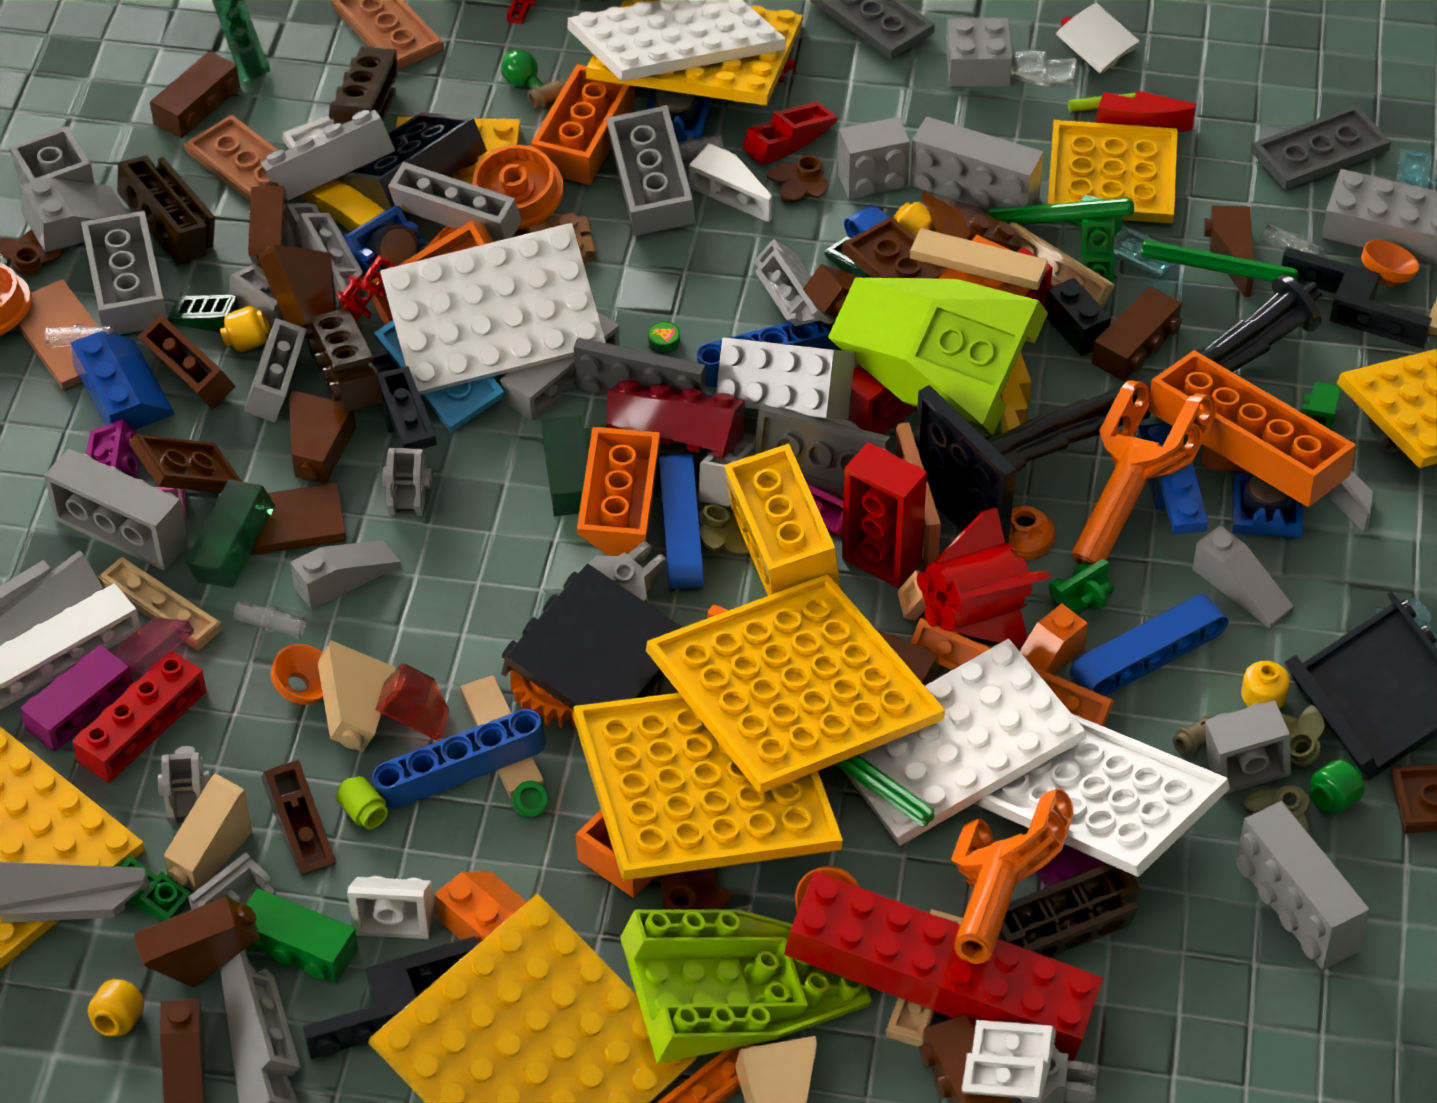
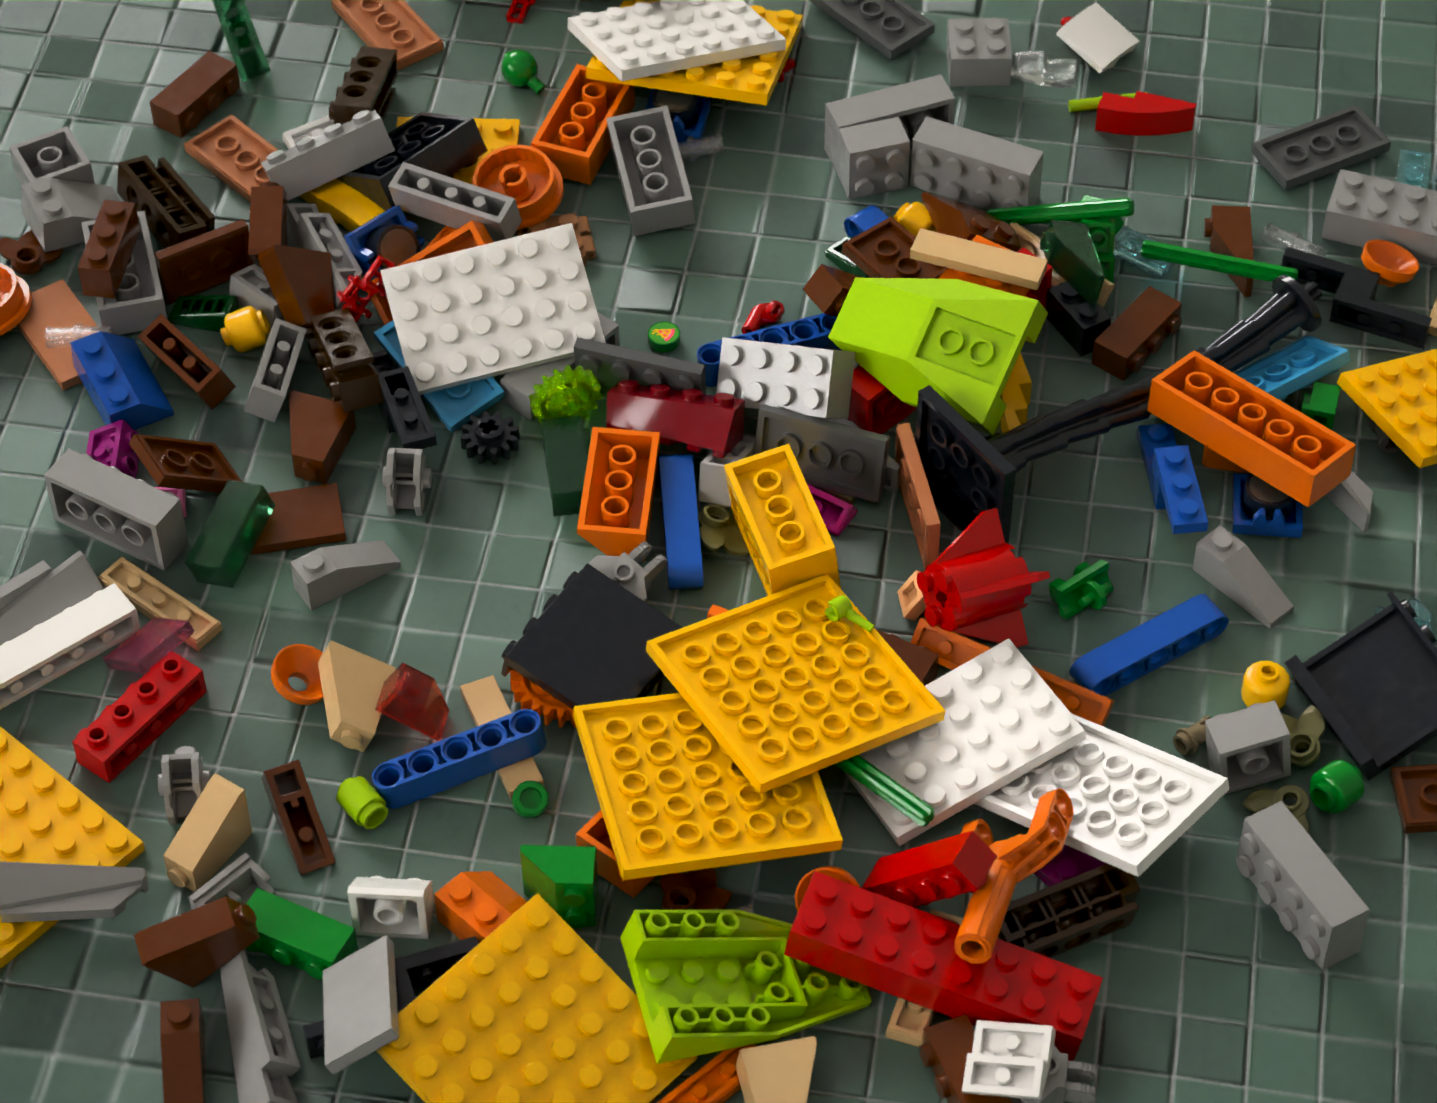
(76, 698): magenta brick -> none
(109, 249): none -> reddish brown brick
(115, 1008): yellow head -> none
(163, 896): green slope -> none
(203, 261): none -> reddish brown tile
(270, 619): clear pin -> none
(360, 1004): none -> light grey tile
(490, 437): none -> black gear
(545, 94): dark tan pin -> none
(564, 879): none -> green slope
(565, 394): none -> clear neon green gear
(729, 181): white slope -> none
(763, 315): none -> red arm
(784, 279): light grey wedge -> none
(788, 132): red slope -> none
(799, 178): reddish brown plate -> none
(842, 607): none -> lime hand
(883, 514): red brick -> none
(907, 101): none -> light grey brick
(933, 870): none -> red brick
(1033, 540): orange piece -> none
(1055, 639): orange slope -> none
(1074, 257): none -> clear green slope
(1114, 164): yellow plate -> none
(1137, 462): orange piece -> none
(1295, 366): none -> dark azure plate

